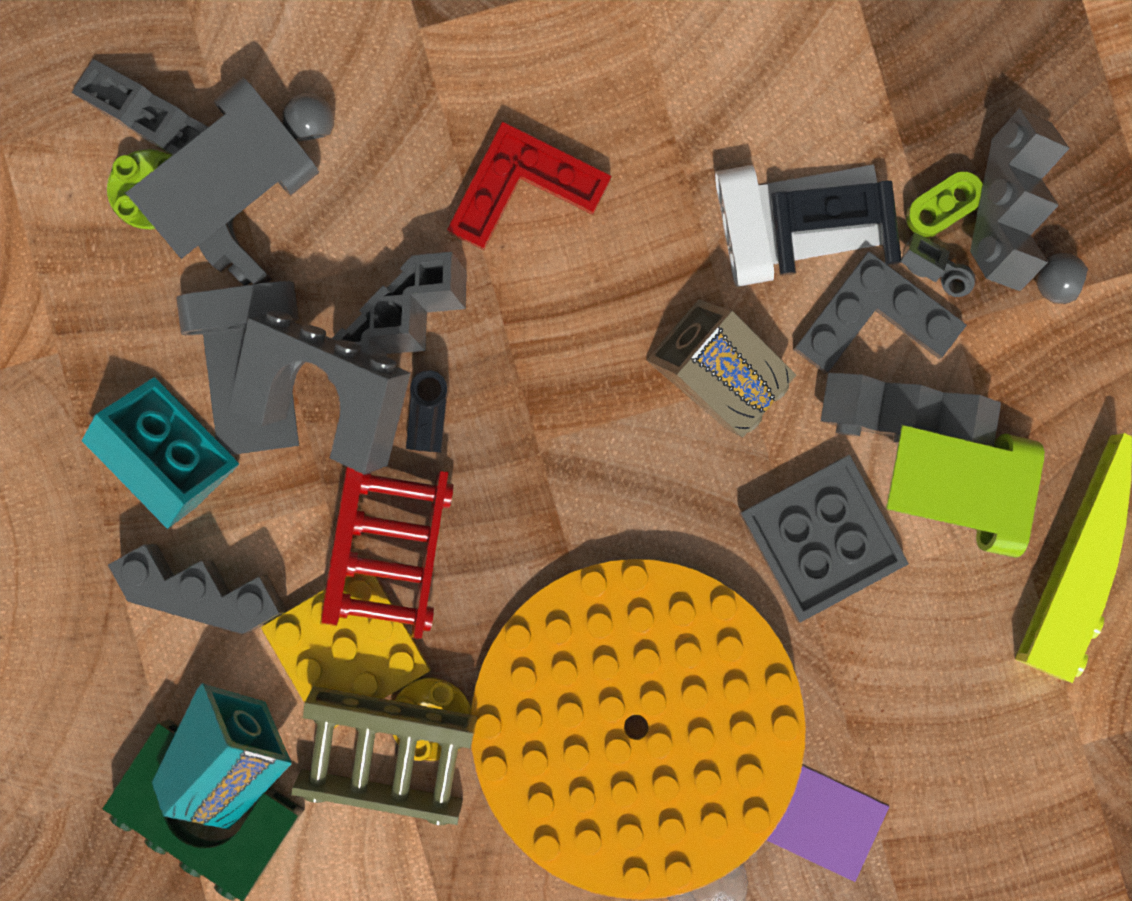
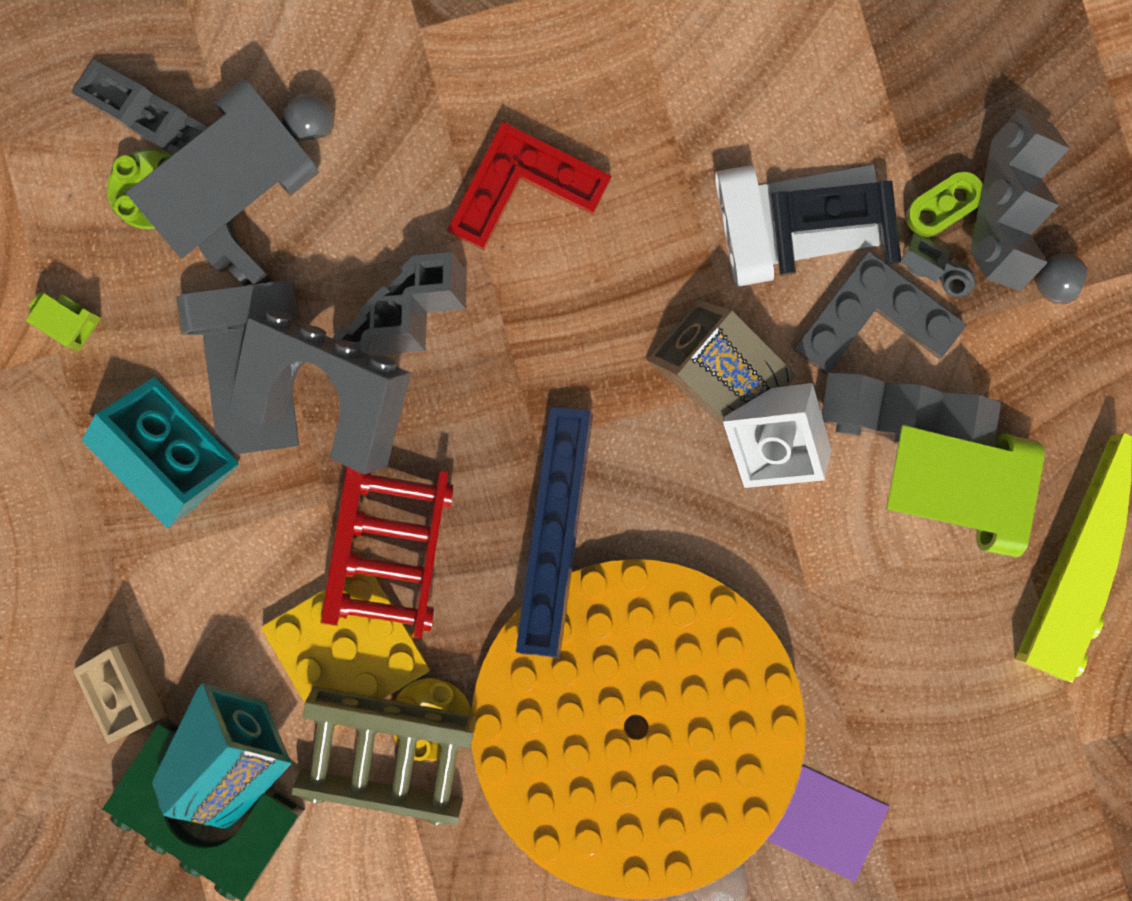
(62, 320): none -> lime brick
(119, 692): none -> tan slope
(195, 592): dark grey brick -> none
(427, 417): black piece -> none
(554, 533): none -> dark blue plate
(779, 437): none -> white slope
(824, 538): dark grey plate -> none

